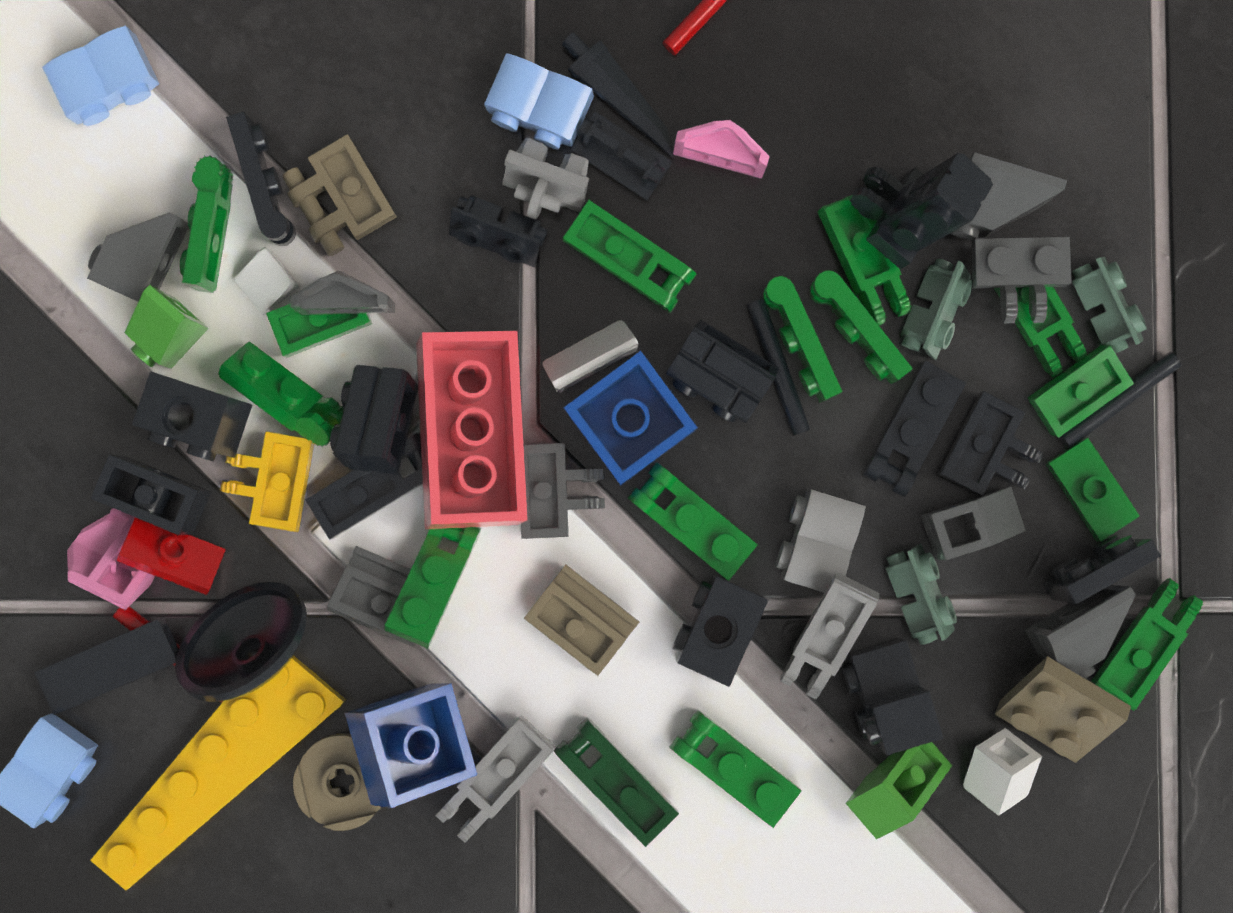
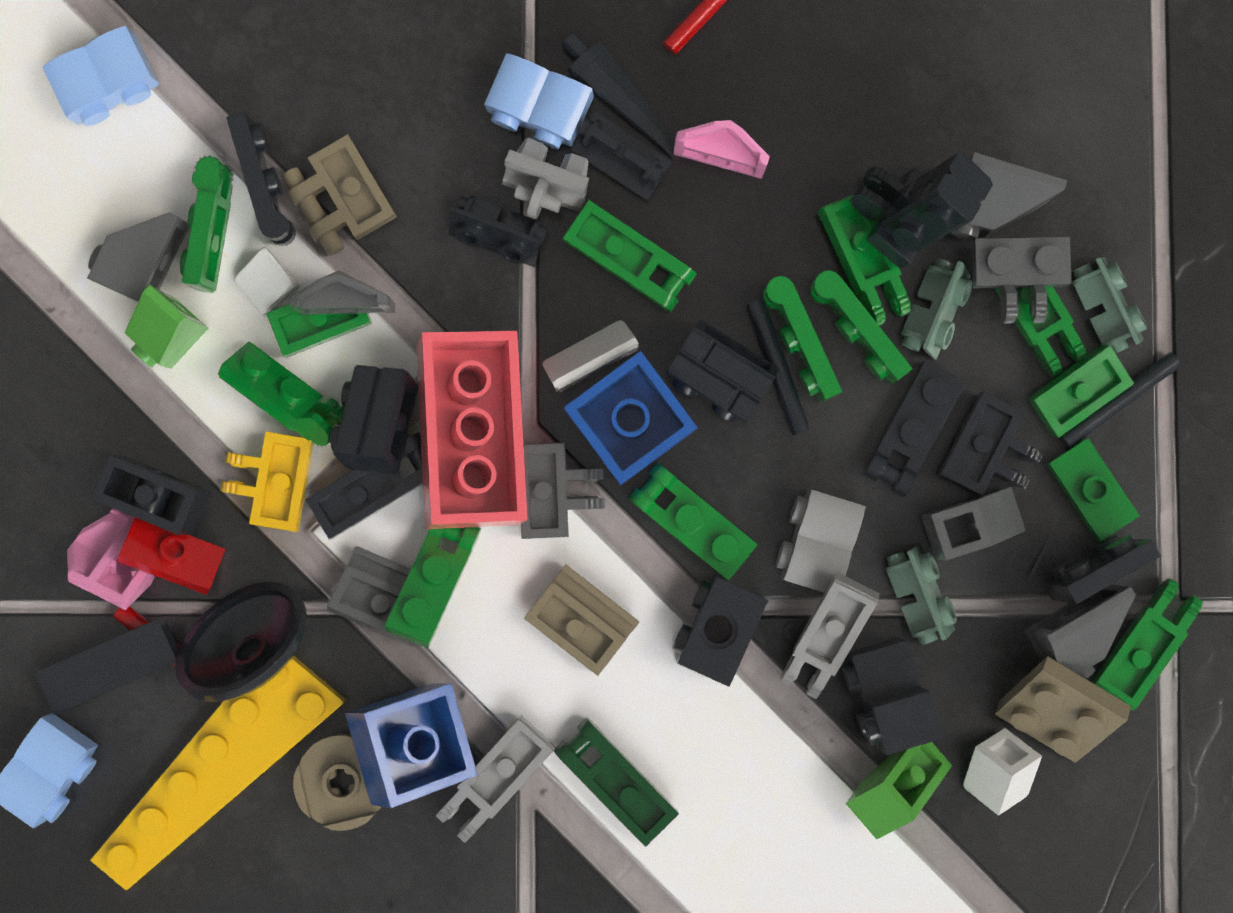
(166, 414): black brick -> none
(737, 769): green plate -> none

